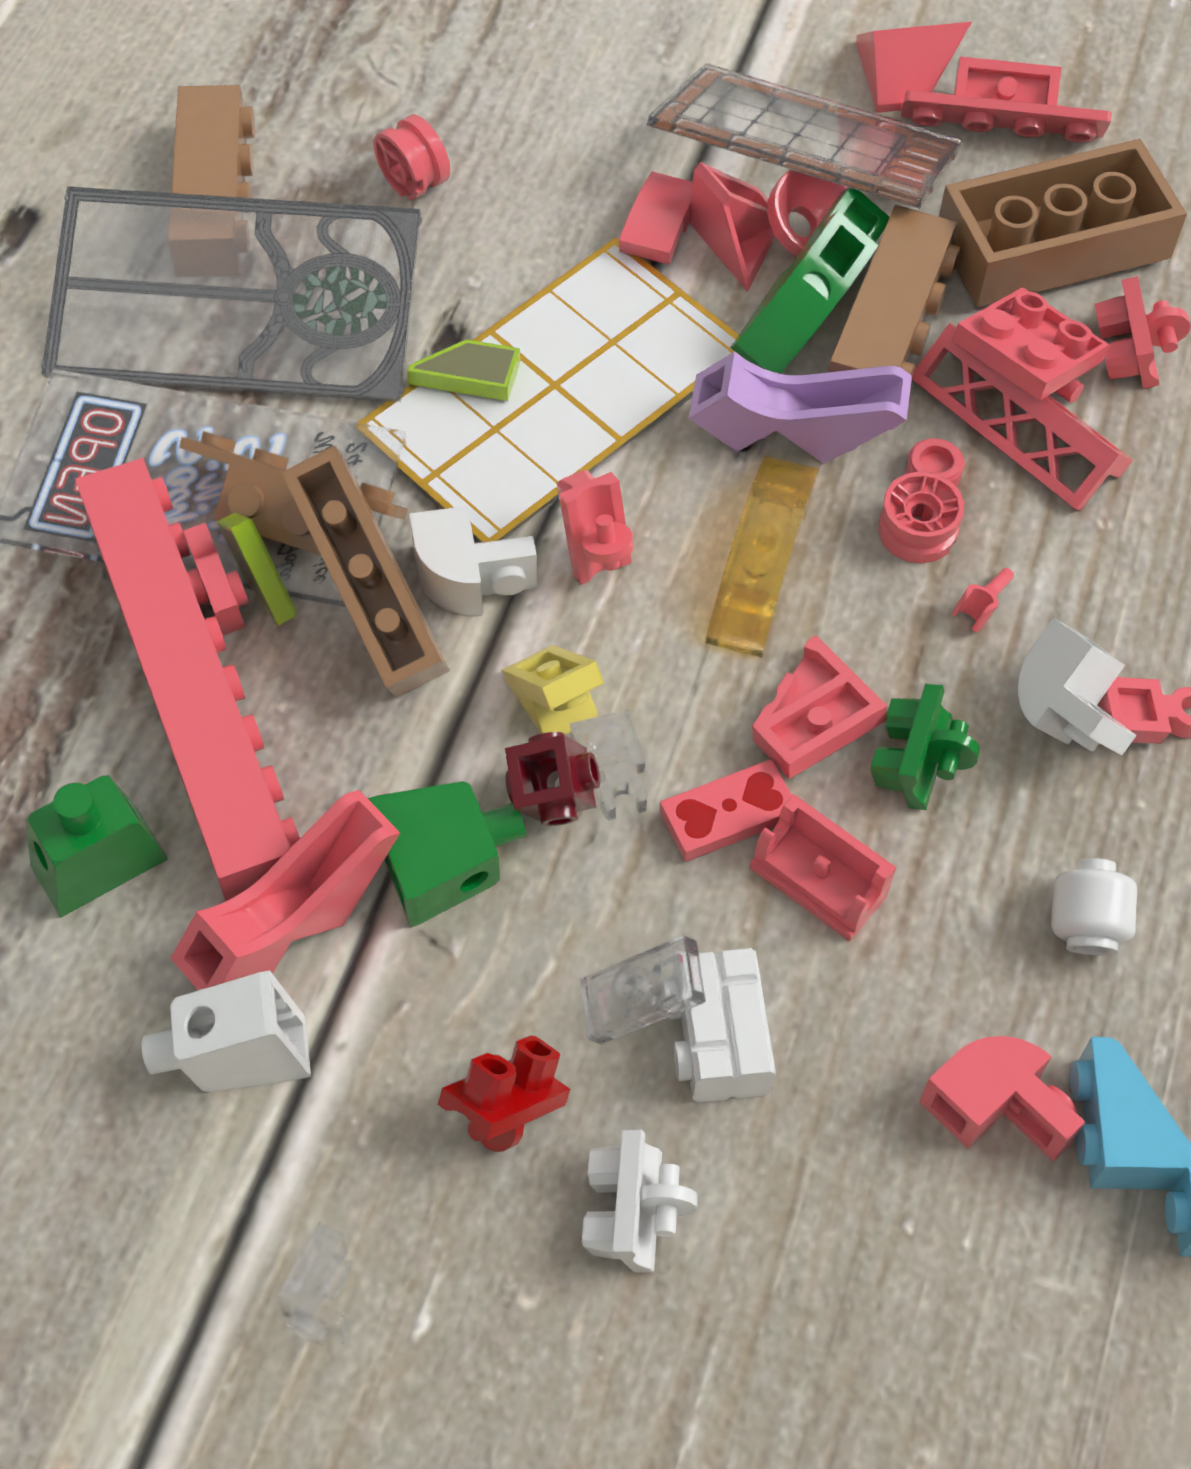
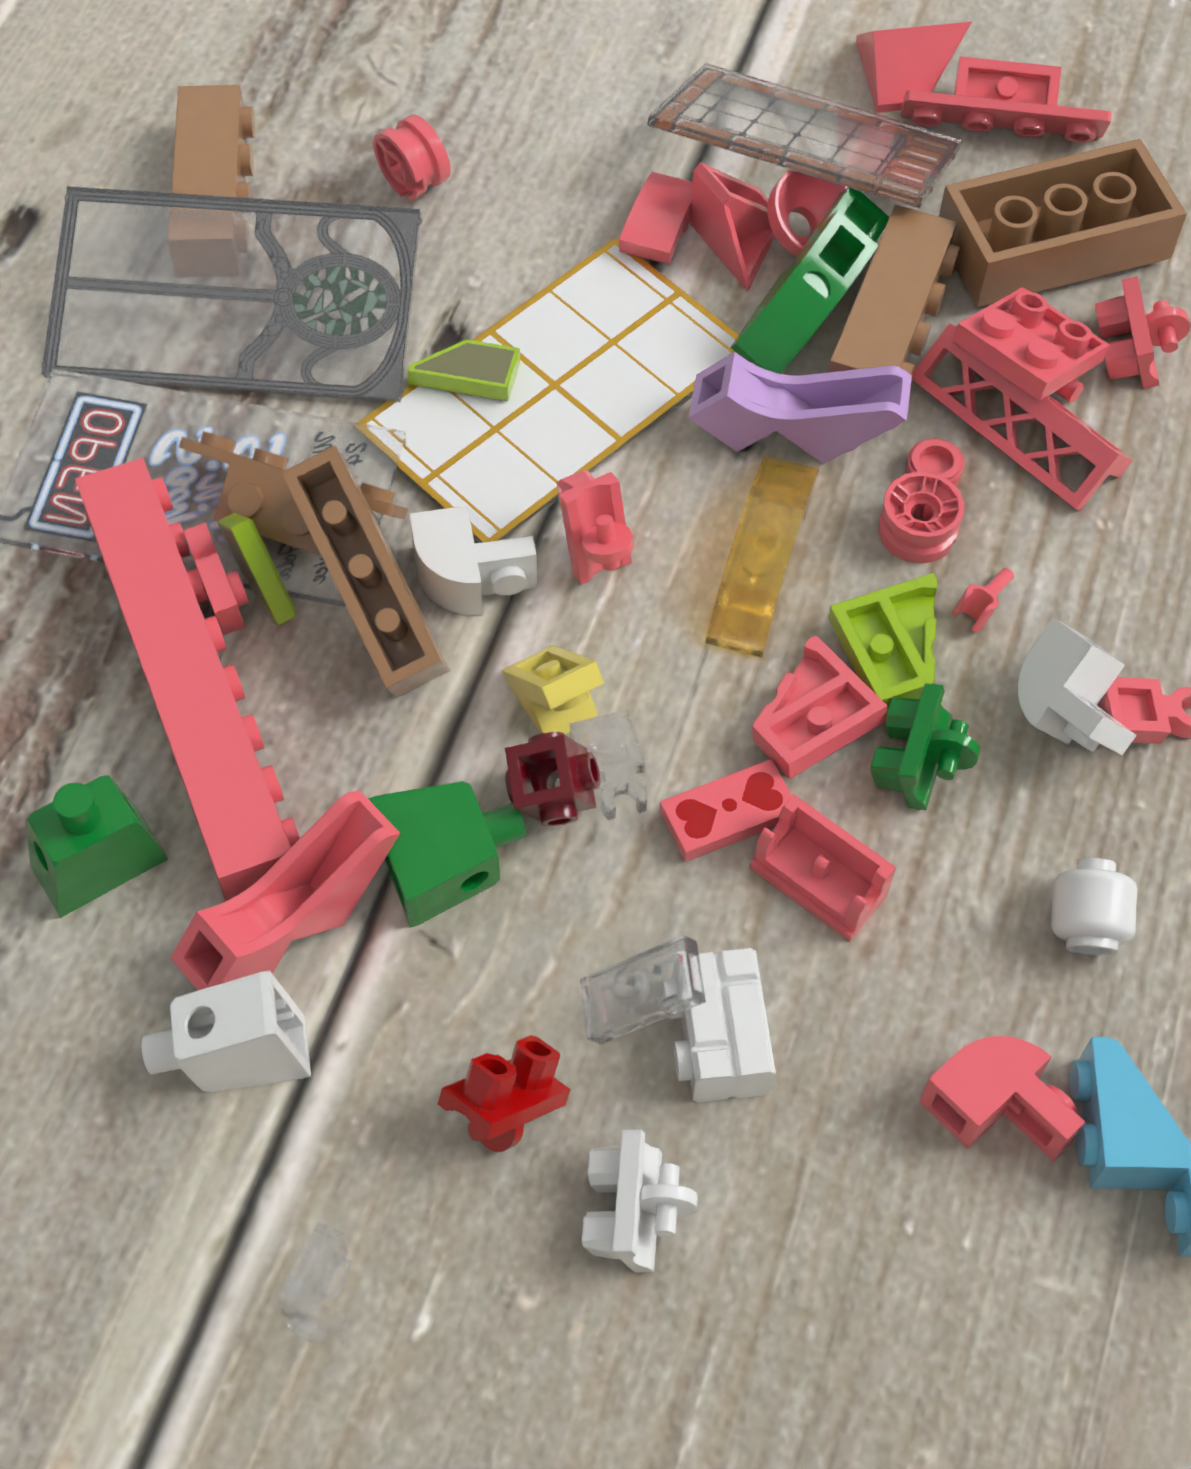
(890, 637): none -> lime wing

